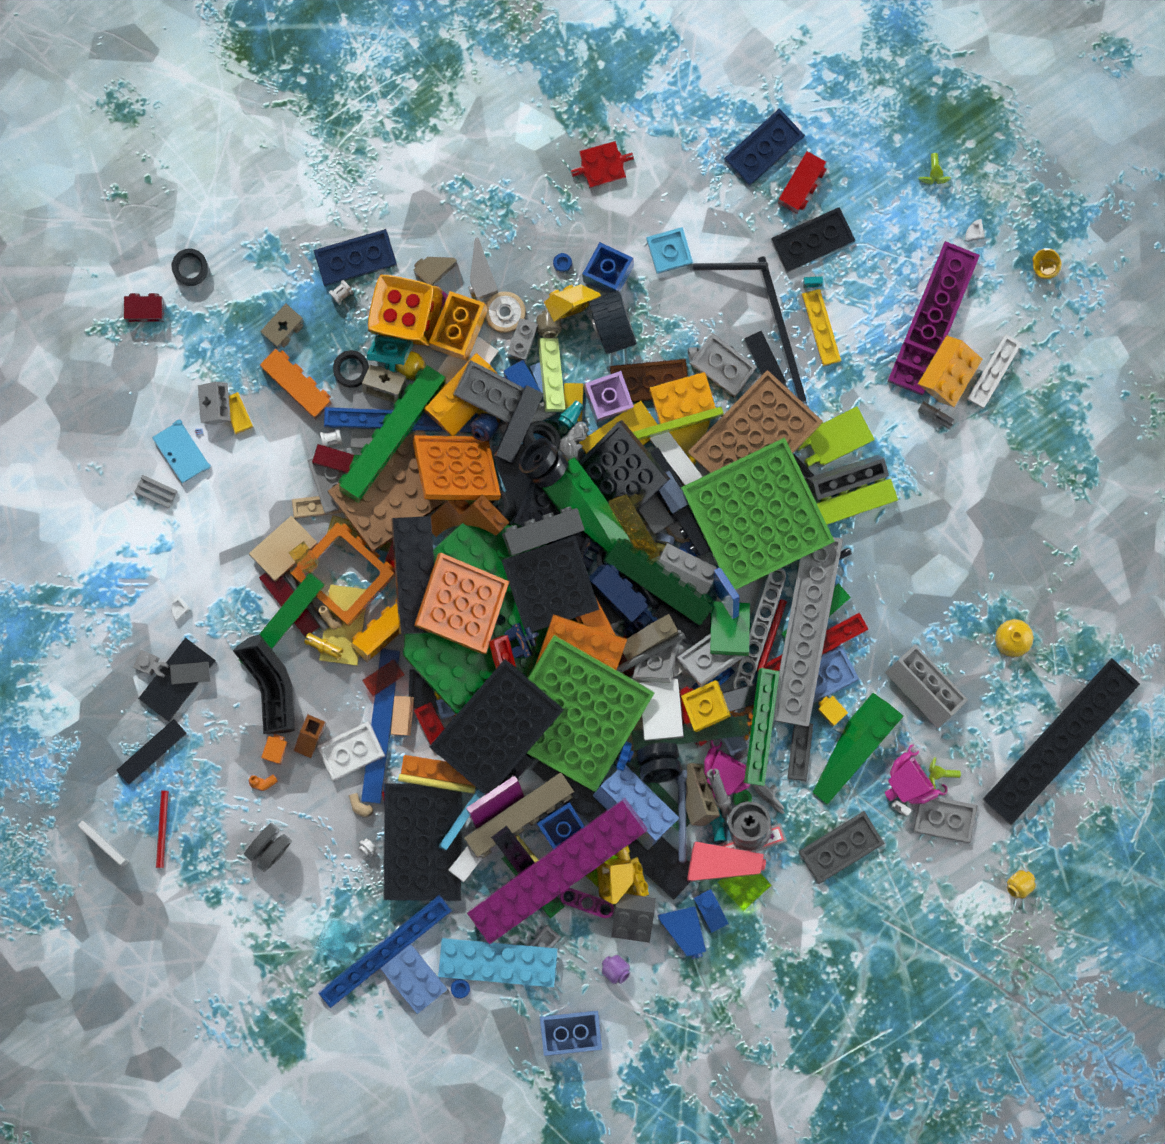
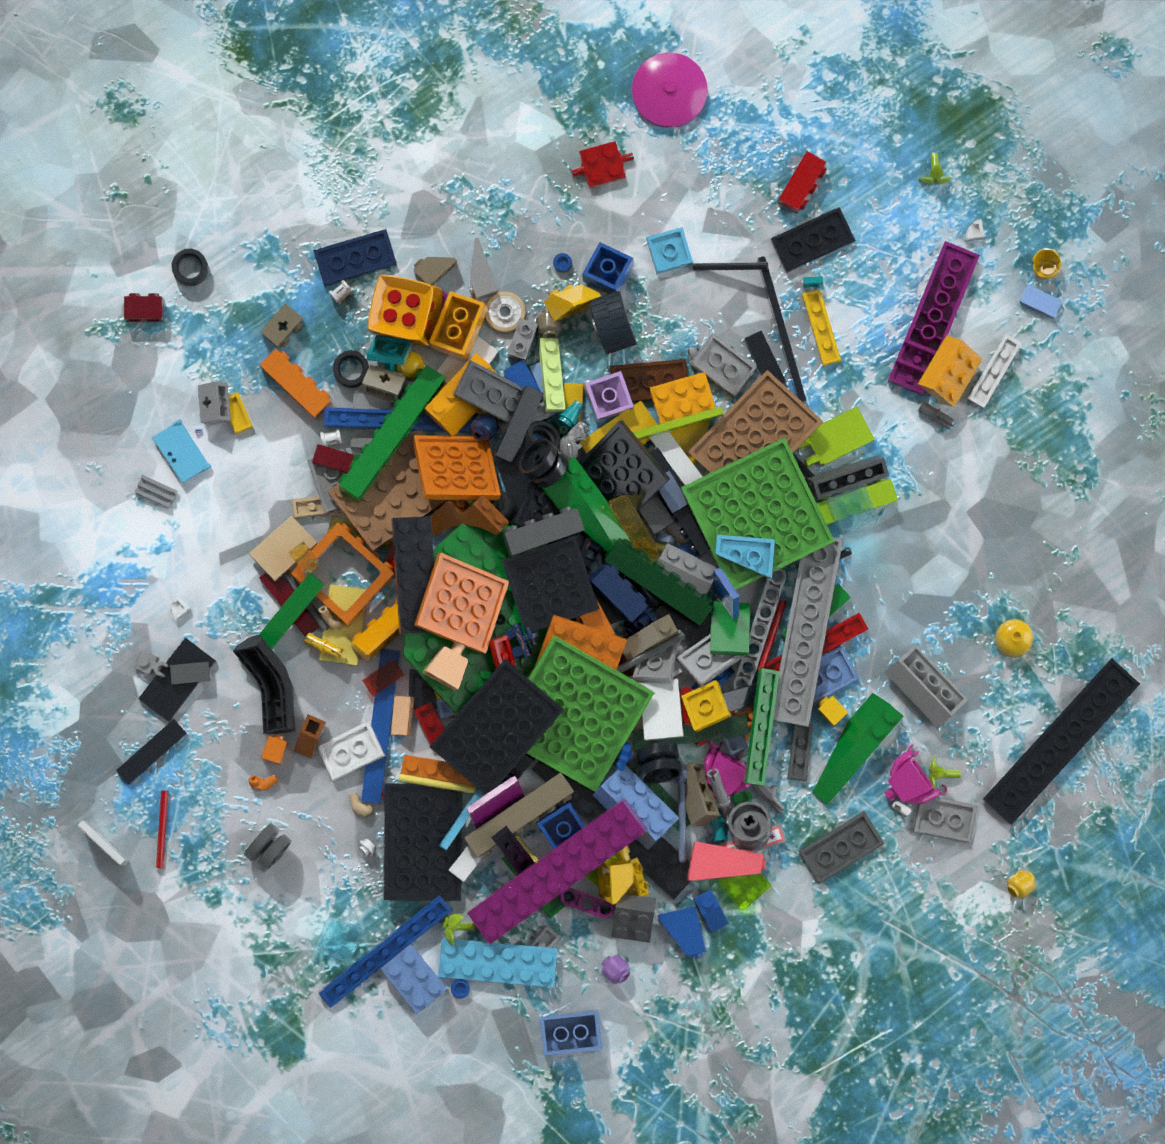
(448, 666): none -> light nougat torso
(453, 923): none -> lime plant
(669, 90): none -> dark pink dish
(748, 552): none -> medium azure wing
(764, 147): dark blue tile -> none
(852, 509): none -> clear light blue brick
(1040, 301): none -> light blue tile

